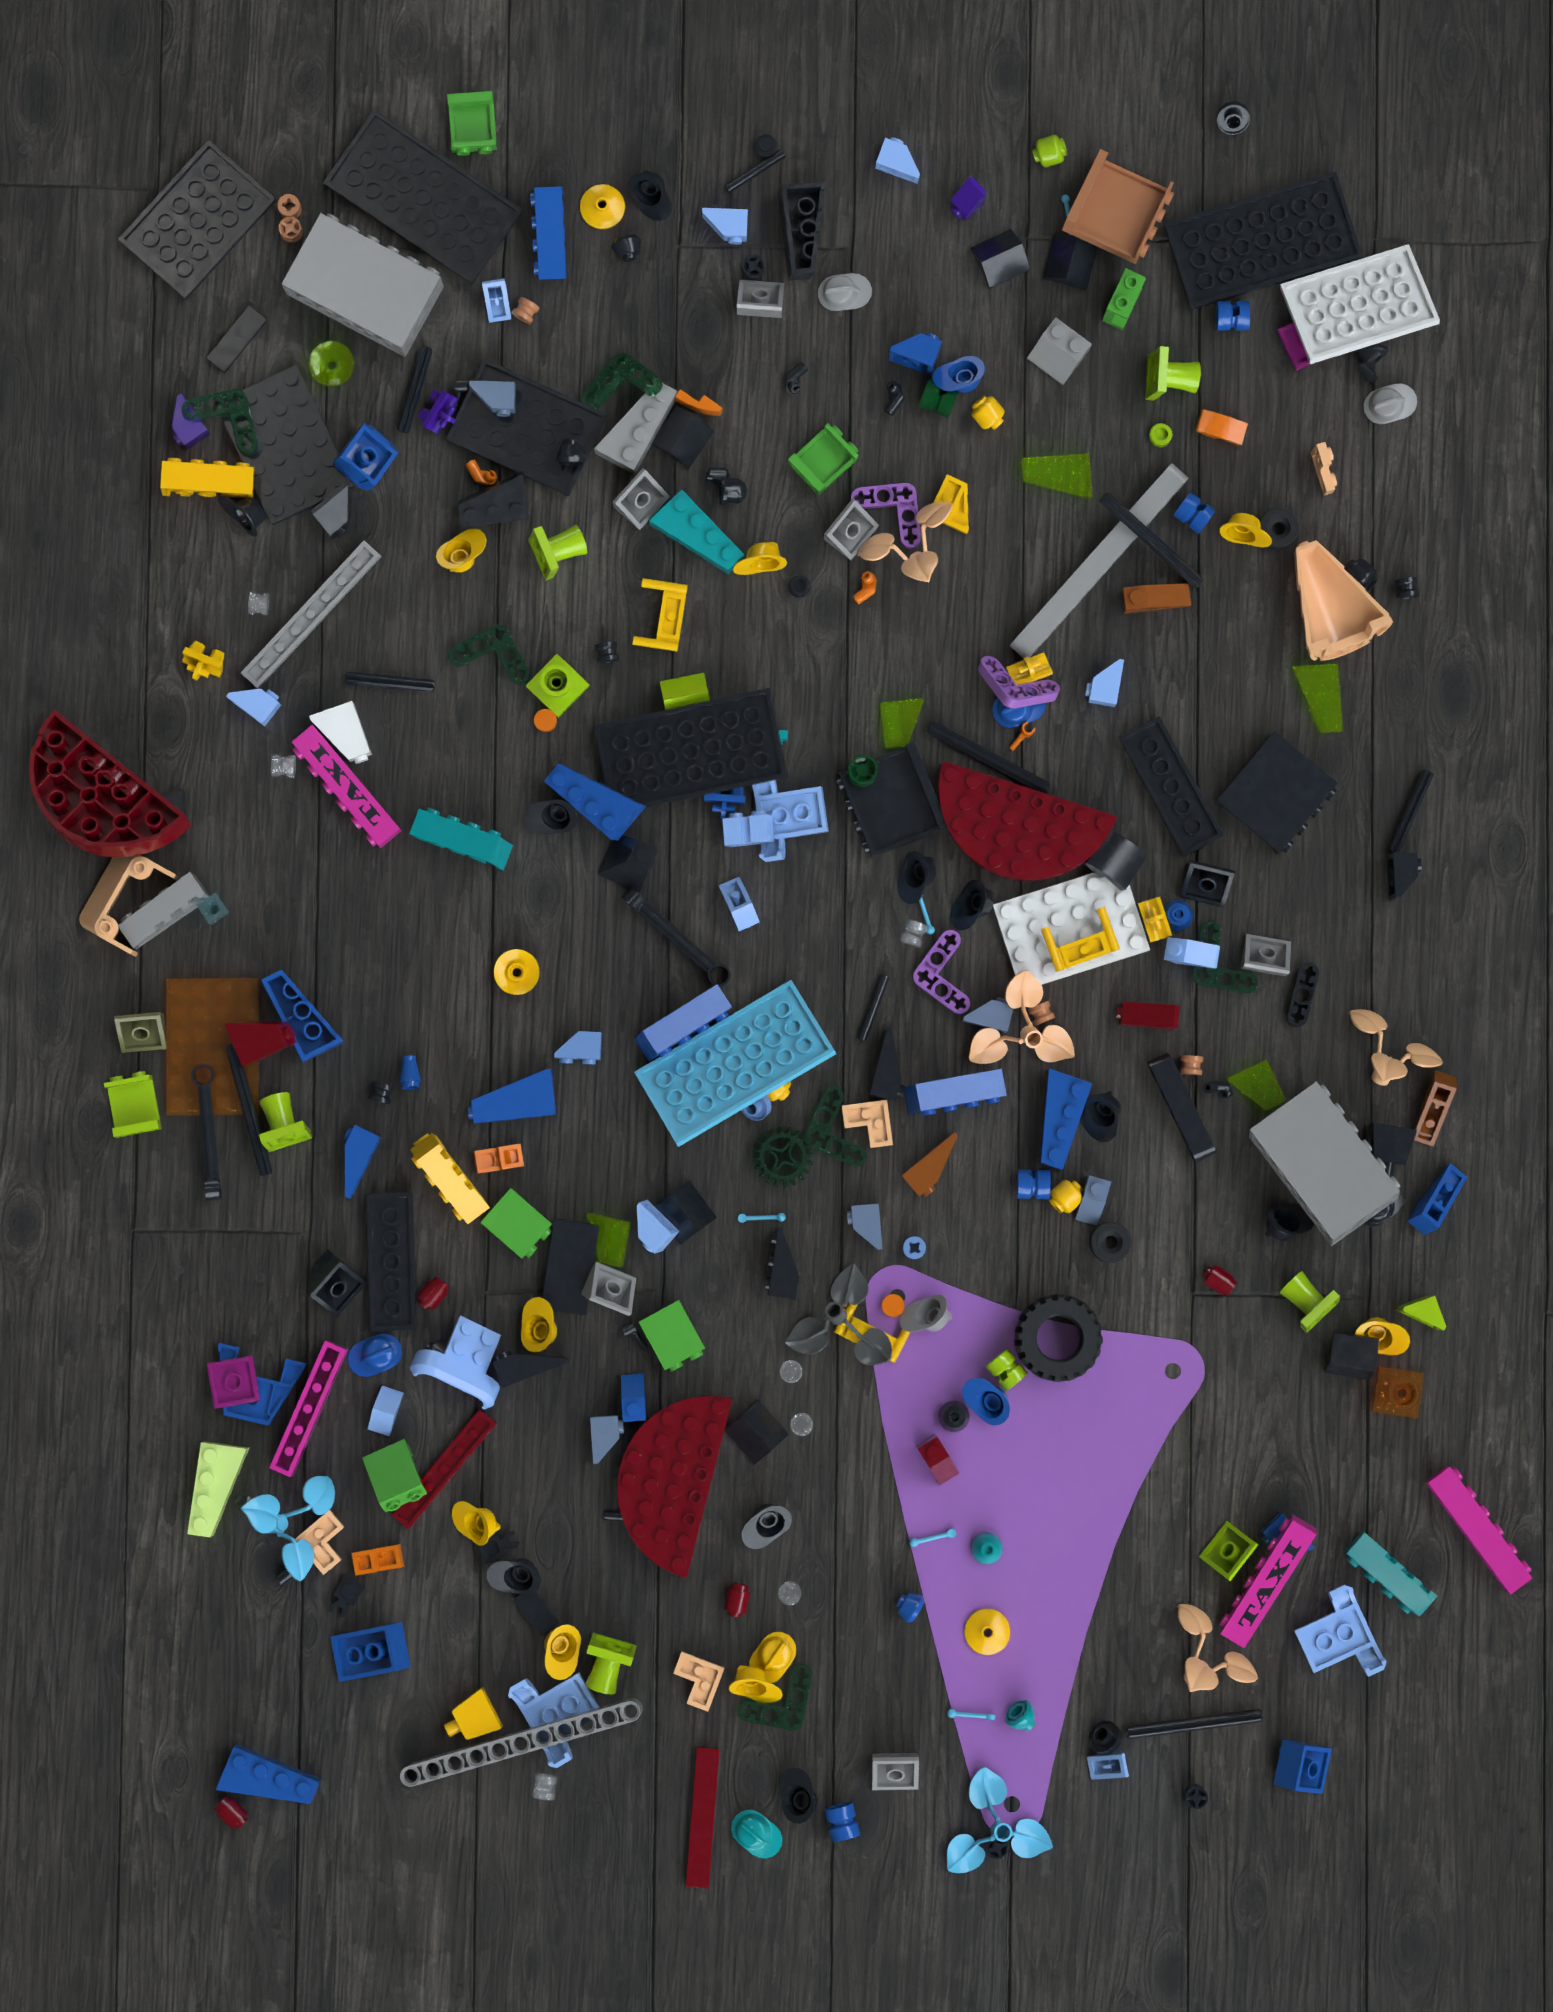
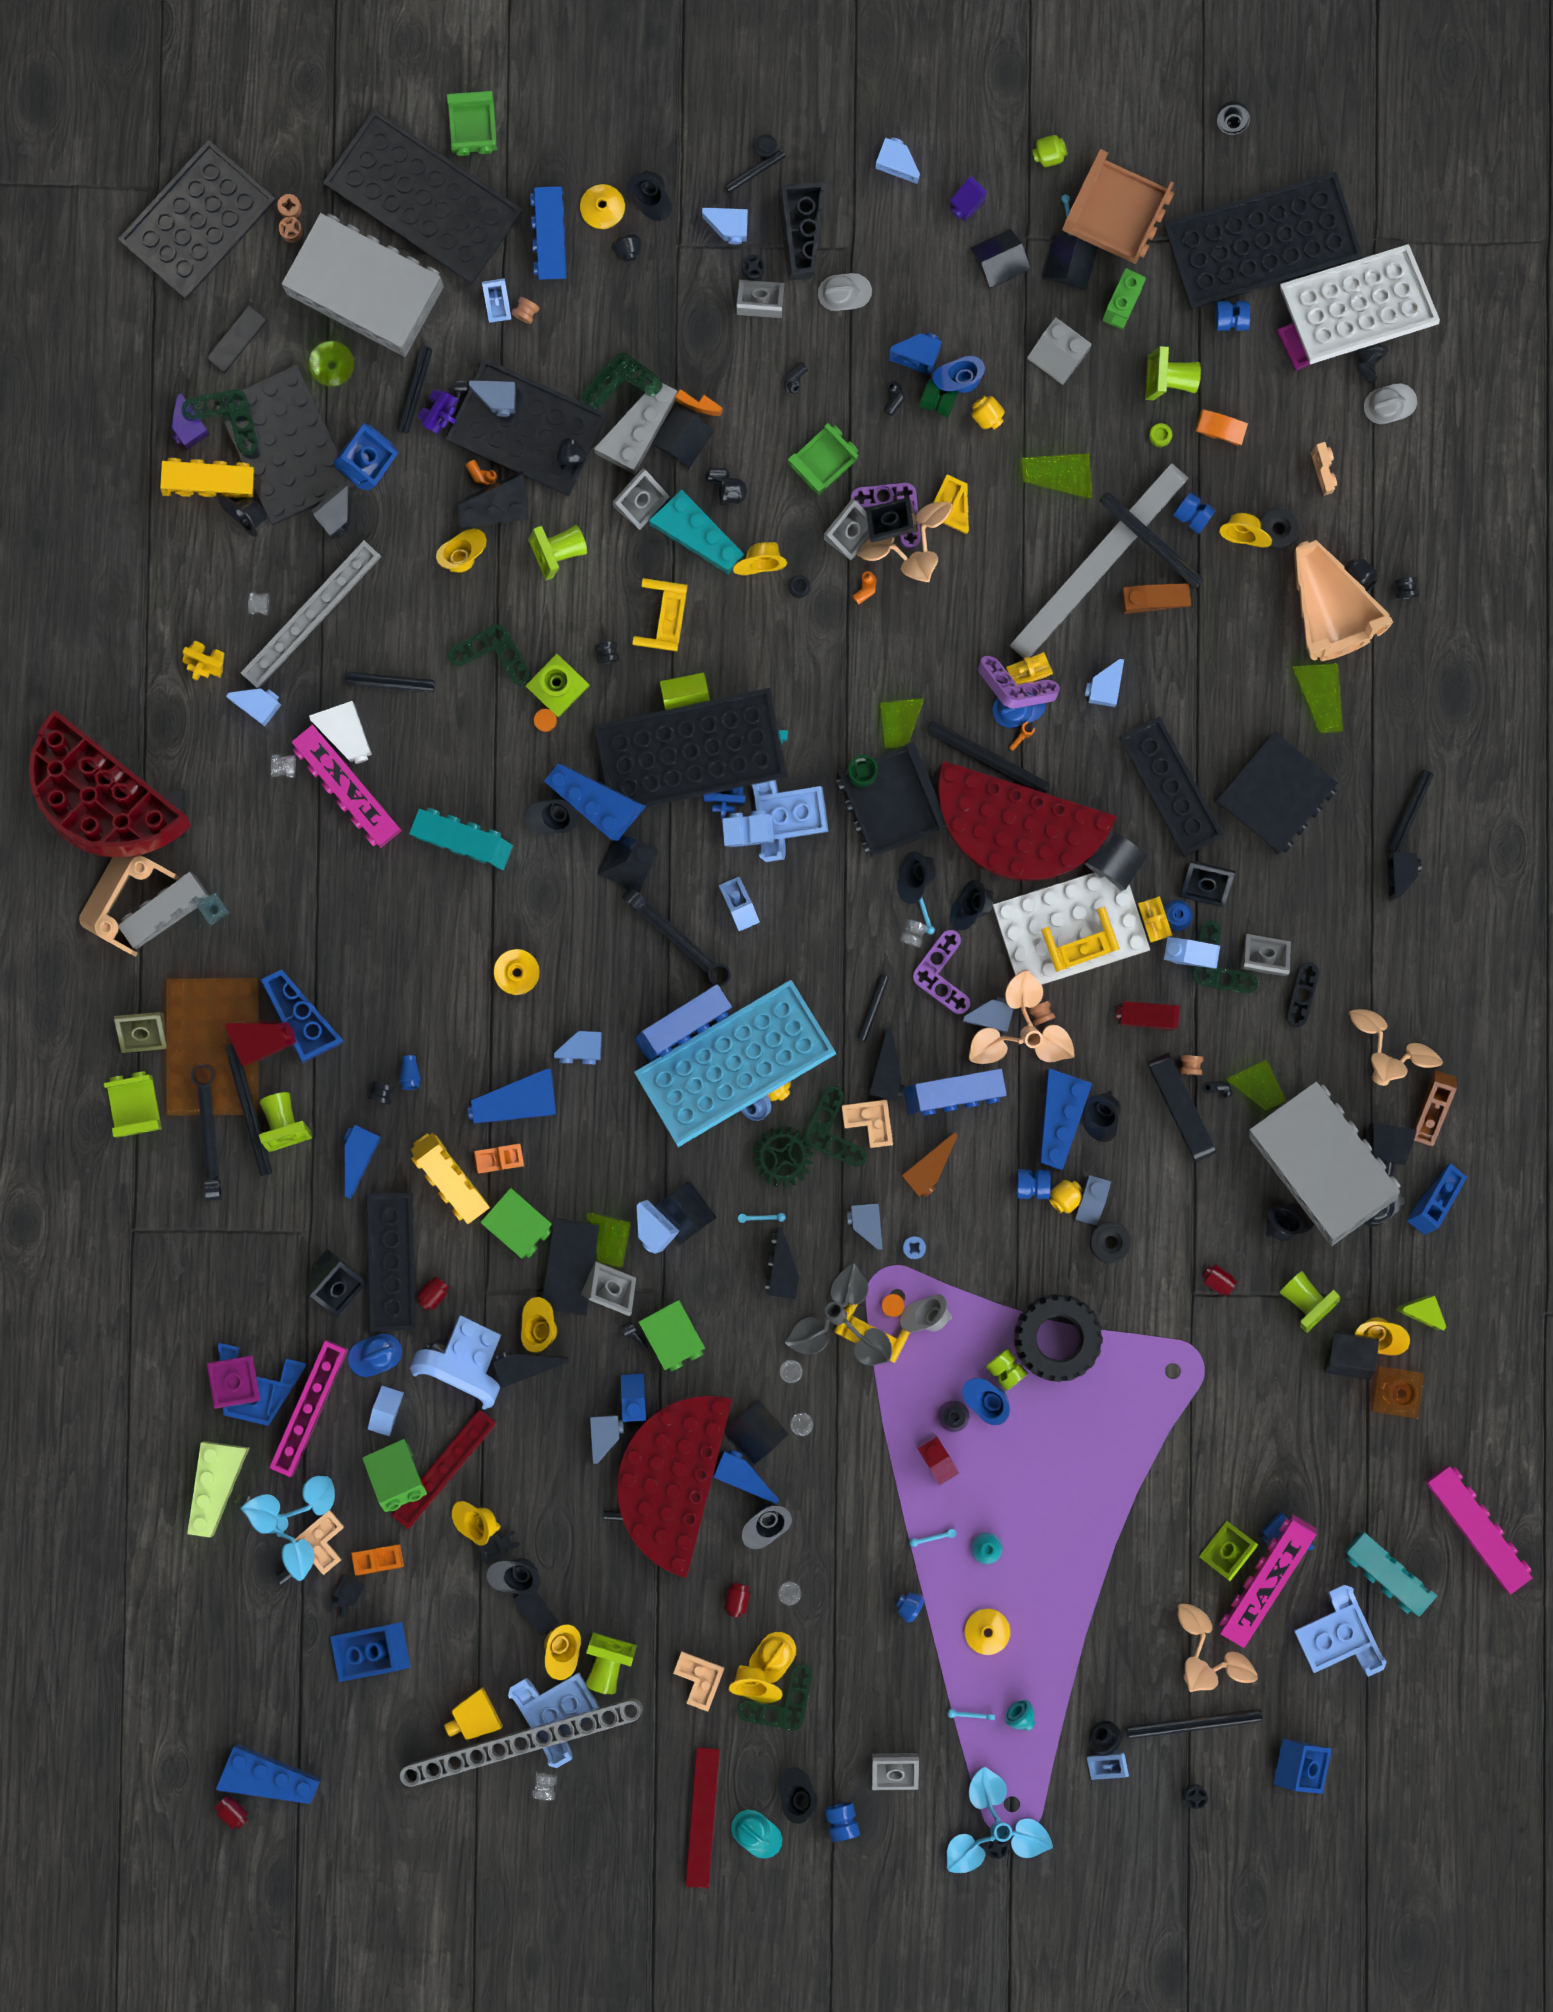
(739, 1473): none -> blue slope
(891, 520): none -> black slope

